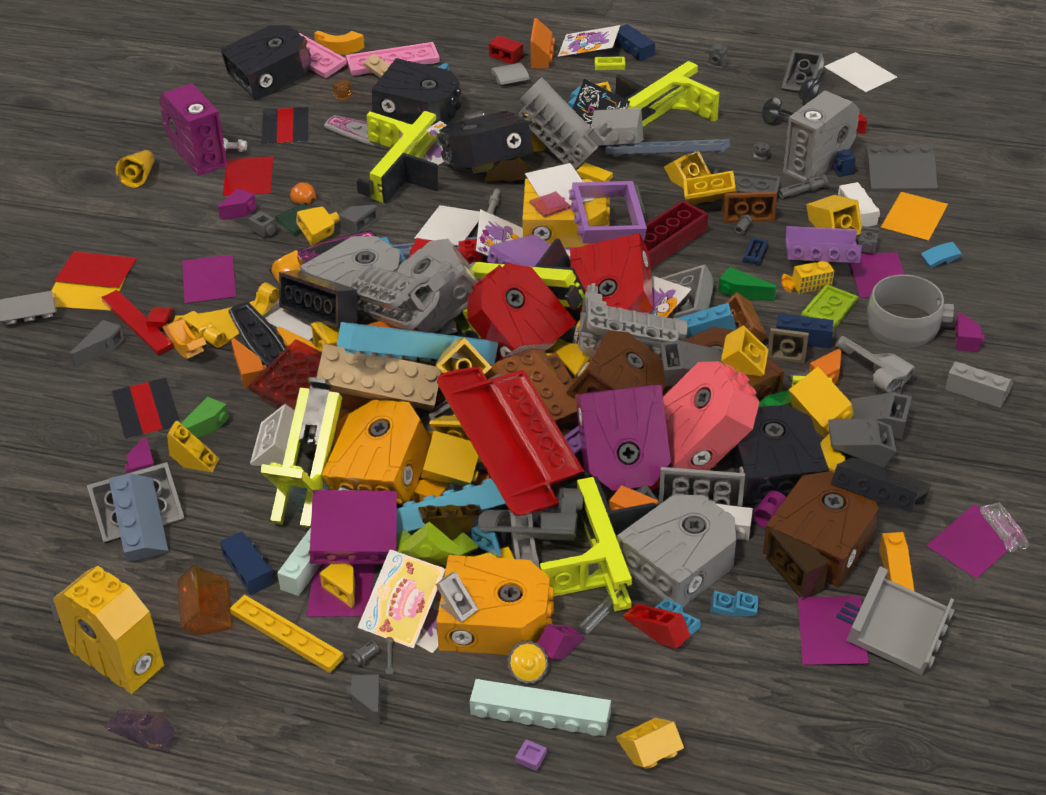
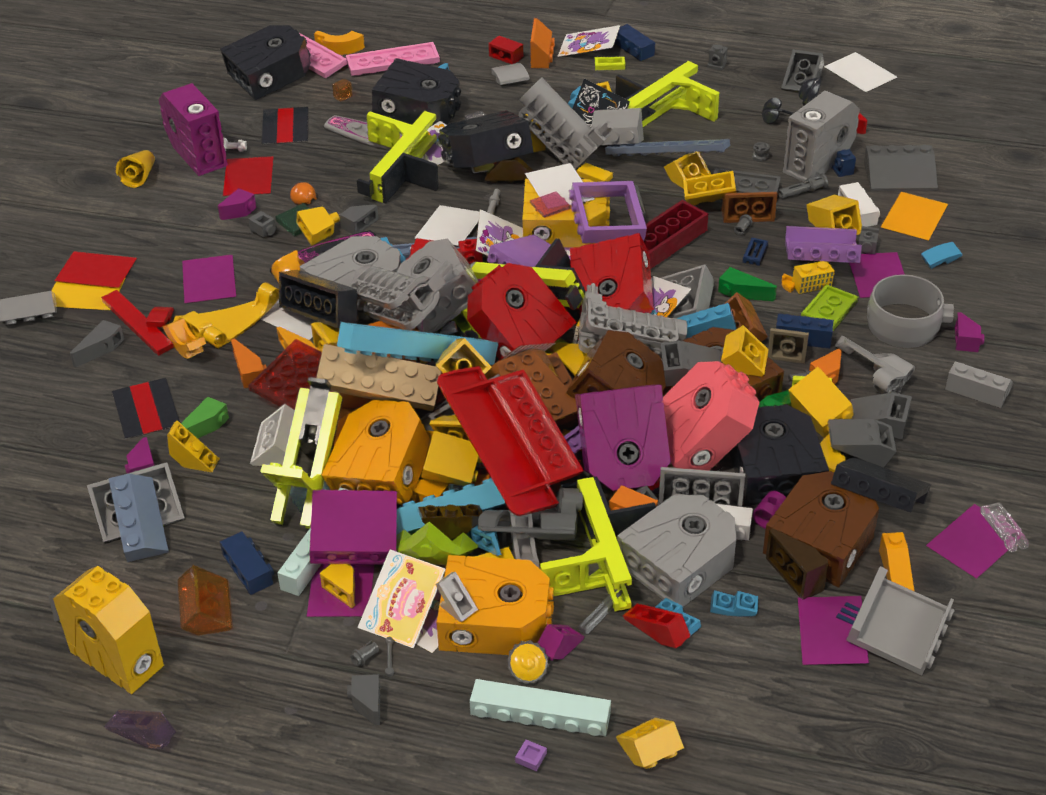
(257, 332): black piece -> none
(287, 633): yellow plate -> none
(376, 65): tan hinge -> none

